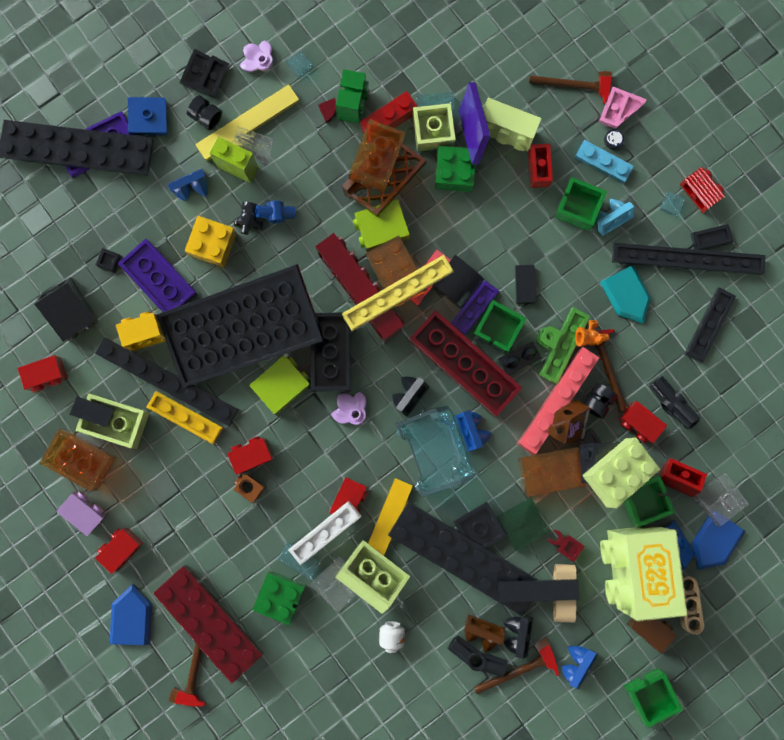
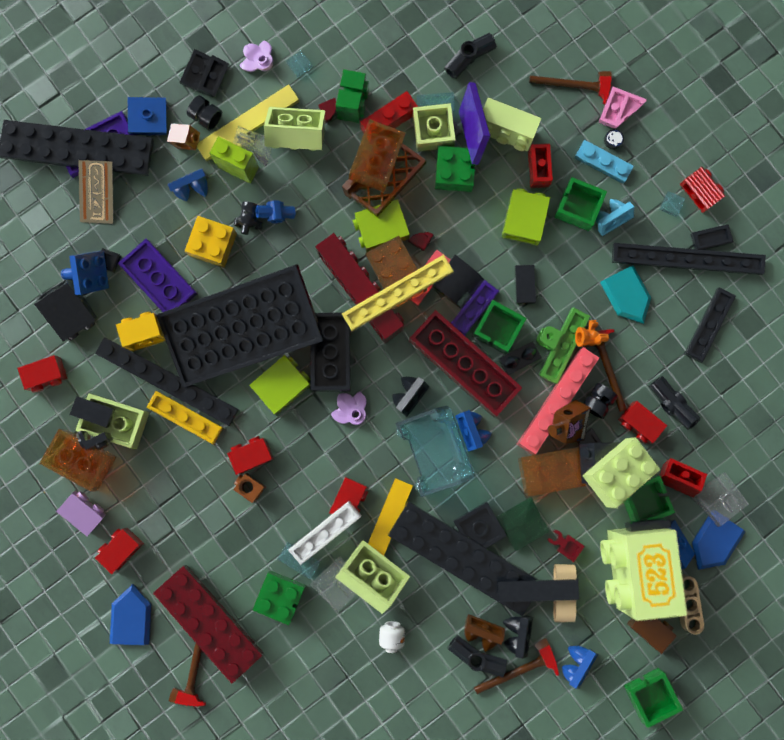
(87, 272): none -> blue plate
(96, 191): none -> sticker
(99, 441): none -> black bracket
(183, 136): none -> brick
(294, 128): none -> yellowish green brick
(421, 240): none -> dark red tile
(461, 60): none -> black piece
(525, 216): none -> lime brick
(647, 524): none -> black tile

